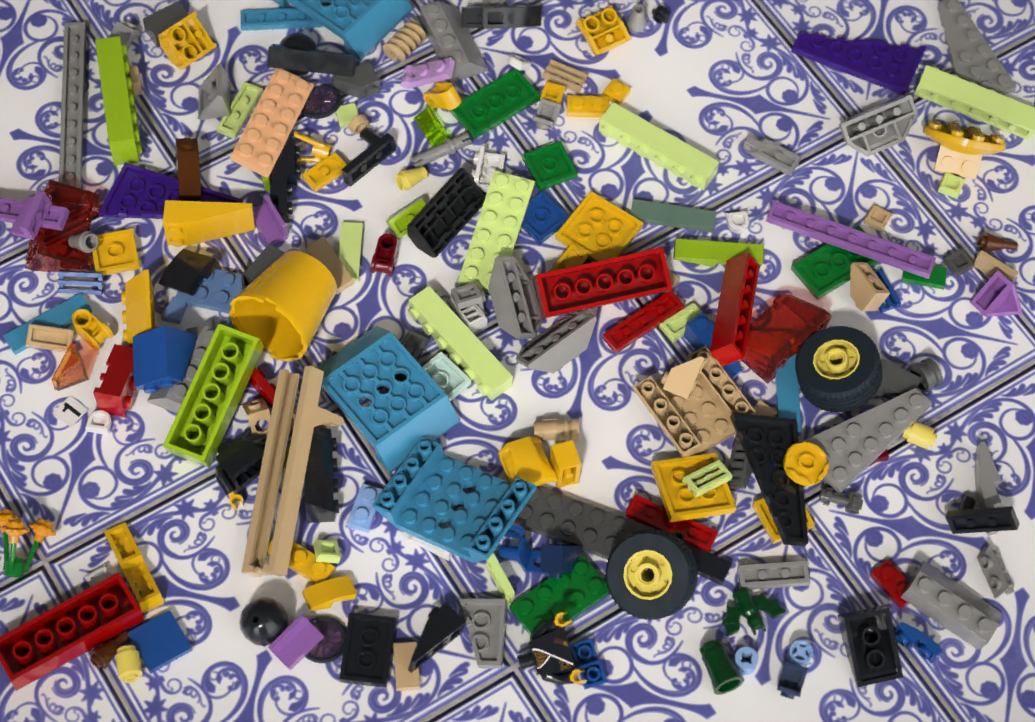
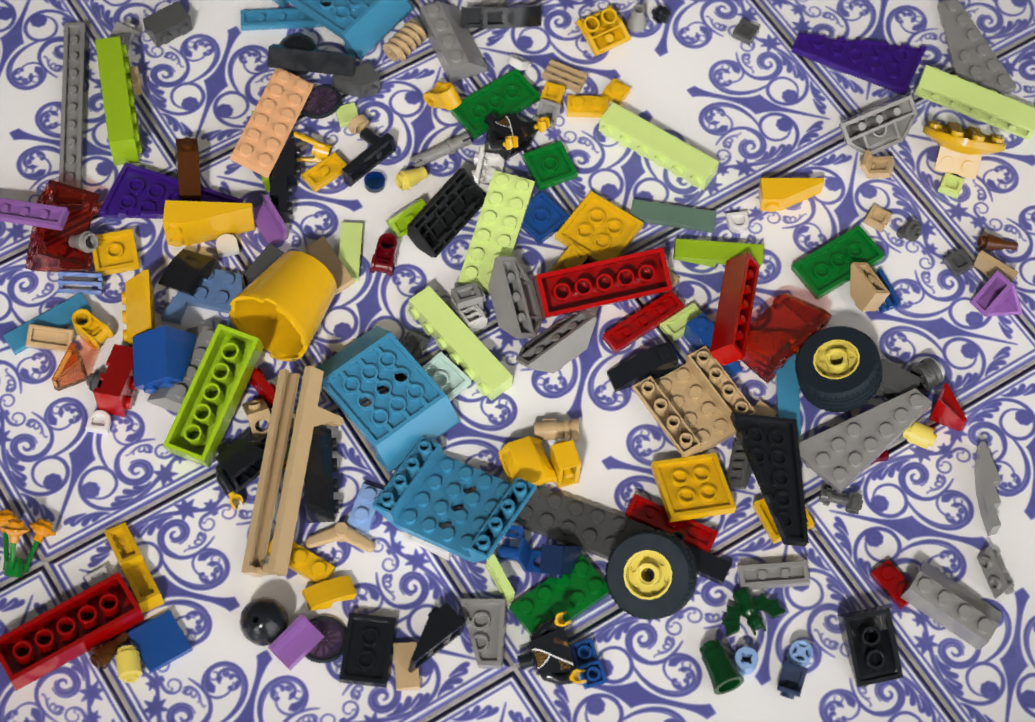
(31, 216): medium lavender panel -> none
(70, 411): white sticker -> none
(94, 380): none -> dark grey plate
(185, 41): yellow slope -> none
(214, 95): light grey slope -> none
(227, 245): none -> white tile
(240, 110): yellowish green tile -> none
(326, 551): yellowish green tile -> none
(342, 533): none -> tan piece
(374, 182): none -> clear blue tile
(427, 73): lavender plate -> none
(432, 126): clear neon green slope -> none
(511, 135): none -> black torso
(652, 362): none -> black slope
(683, 378): tan slope -> none
(709, 481): yellowish green tile -> none
(745, 31): none -> dark grey plate
(772, 154): light grey hinge -> none
(781, 193): none -> yellow slope
(805, 463): yellow tile -> none
(851, 239): medium lavender plate -> none
(877, 166): none -> tan bracket
(910, 231): none -> dark grey plate
(911, 637): blue slope -> none
(936, 280): green tile -> none
(948, 411): none -> red slope
(973, 520): black piece -> none

